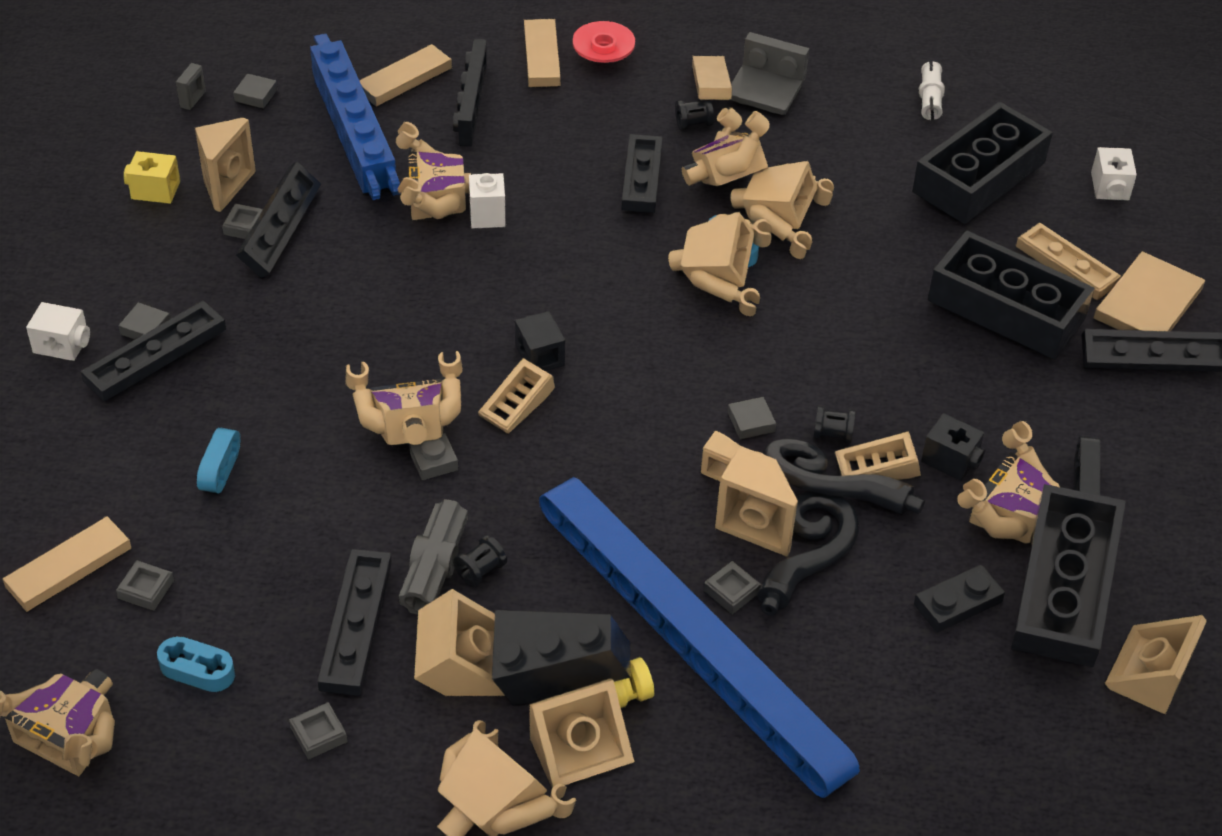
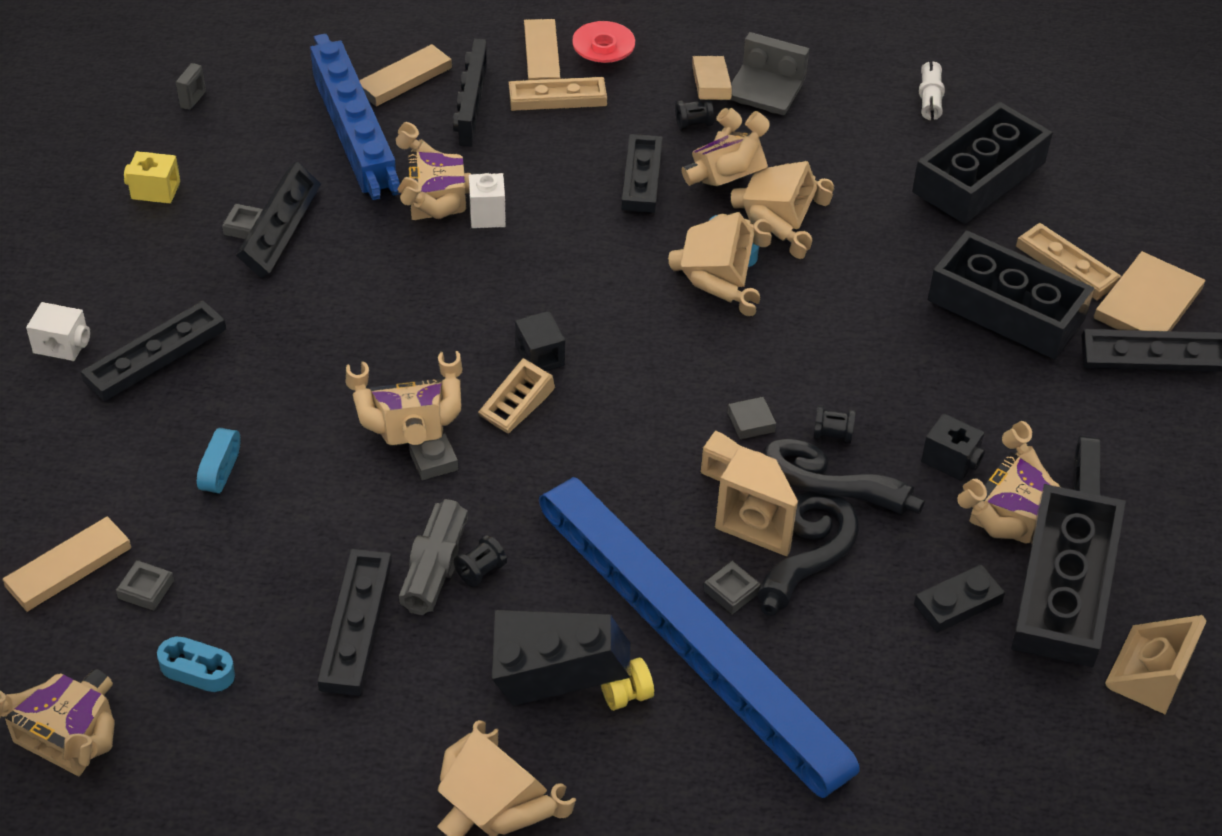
(142, 320): dark grey tile -> none
(225, 159): tan slope -> none
(255, 91): dark grey tile -> none
(318, 730): dark grey tile -> none
(456, 647): tan slope -> none
(557, 93): none -> tan tile
(580, 733): tan slope -> none
(886, 447): tan slope -> none
(1112, 182): white brick -> none

